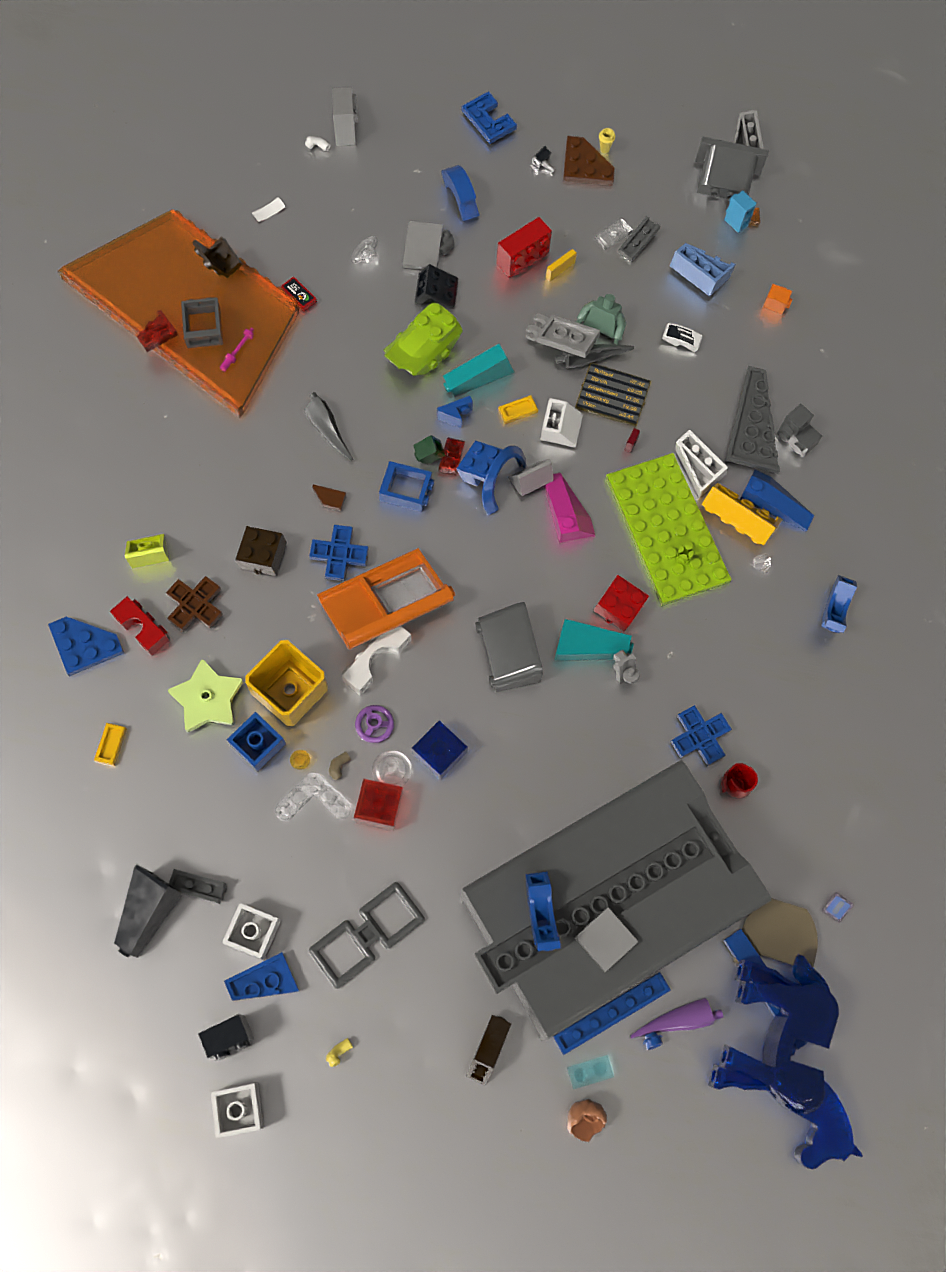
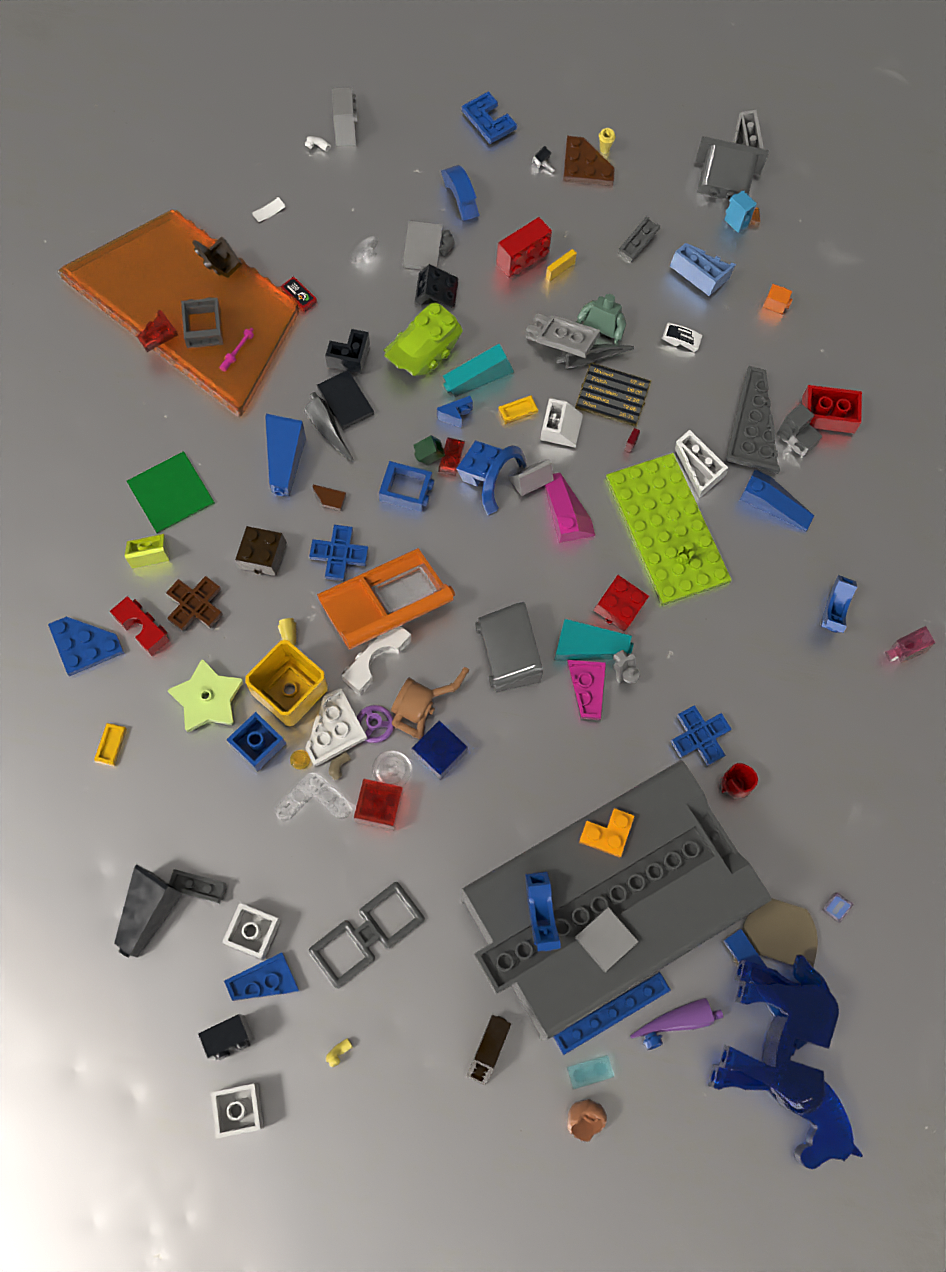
(170, 492): none -> green piece
(284, 449): none -> blue slope
(287, 629): none -> light yellow cone
(334, 729): none -> white plate
(345, 399): none -> black tile
(349, 355): none -> black brick
(416, 703): none -> medium nougat piece
(588, 684): none -> dark pink wing
(611, 838): none -> light orange plate
(613, 234): clear plate -> none
(741, 514): yellow wedge -> none
(762, 563): clear plate -> none
(833, 408): none -> red brick
(911, 645): none -> clear pink torso

